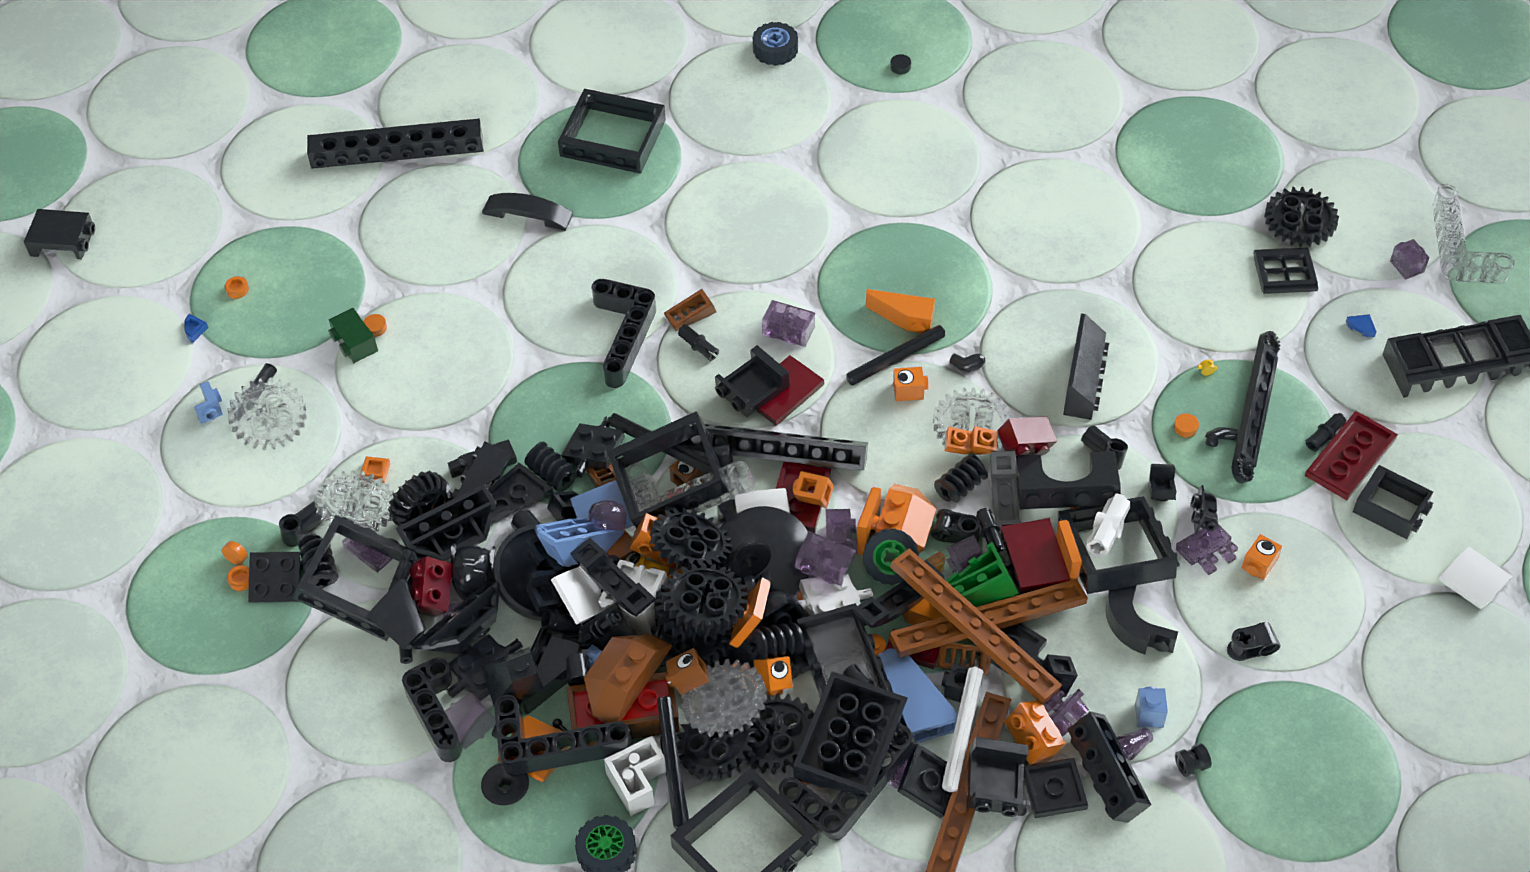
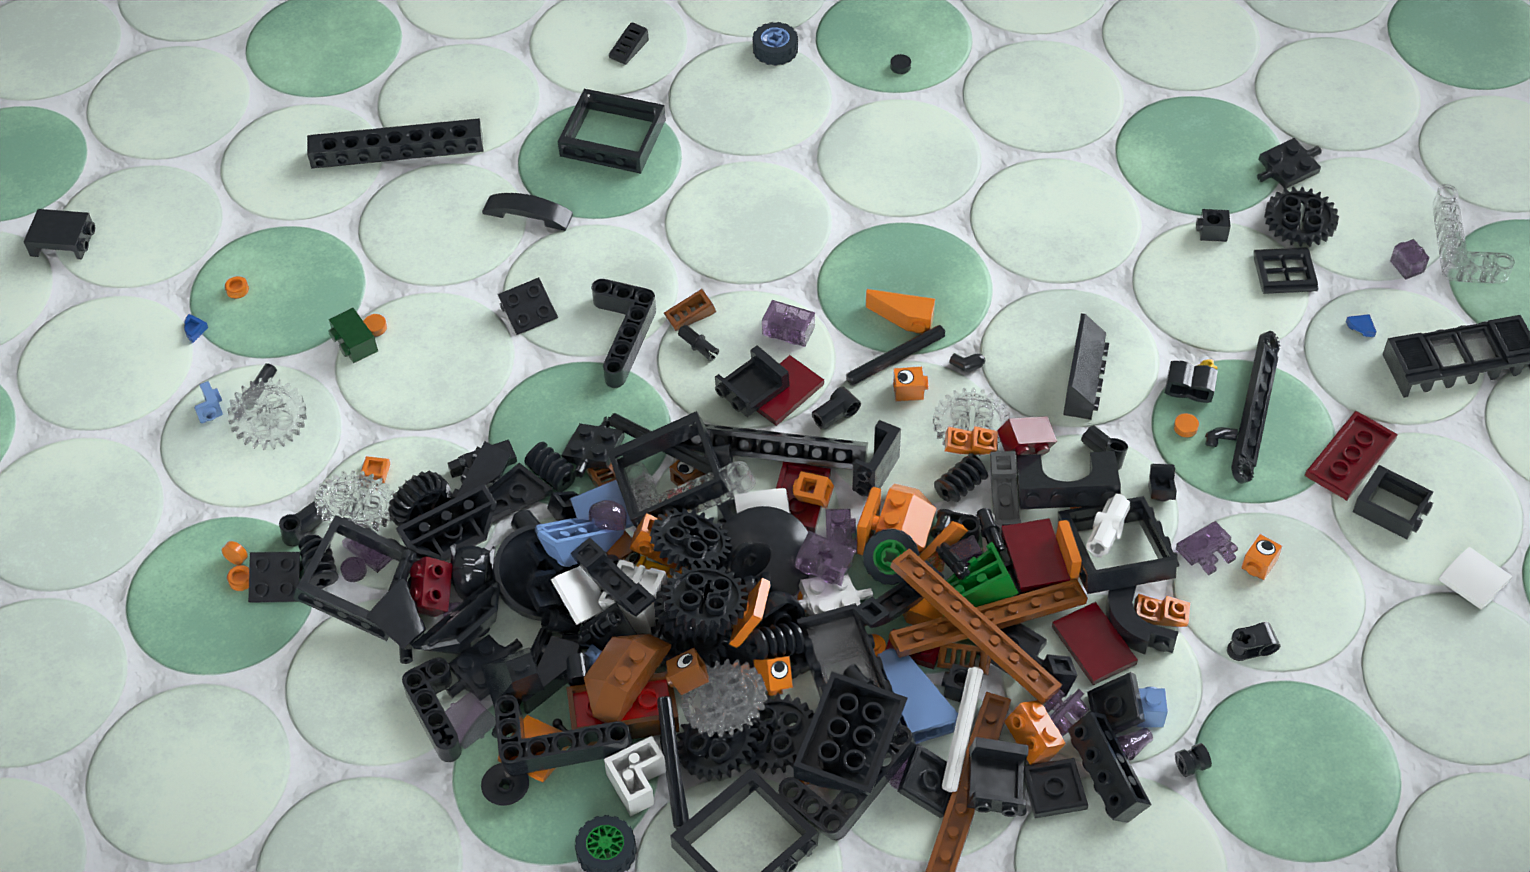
(353, 569): none -> clear purple tile
(527, 306): none -> black hinge
(633, 32): none -> black slope
(840, 404): none -> black piece
(886, 454): none -> black panel
(949, 535): none -> orange tile
(952, 561): none -> black axle
(1094, 643): none -> dark red tile
(1118, 702): none -> black plate
(1164, 613): none -> orange slope
(1191, 381): none -> black brick
(1204, 511): black hinge -> none
(1213, 225): none -> black brick
(1289, 163): none -> black plate
(1325, 432): black axle -> none

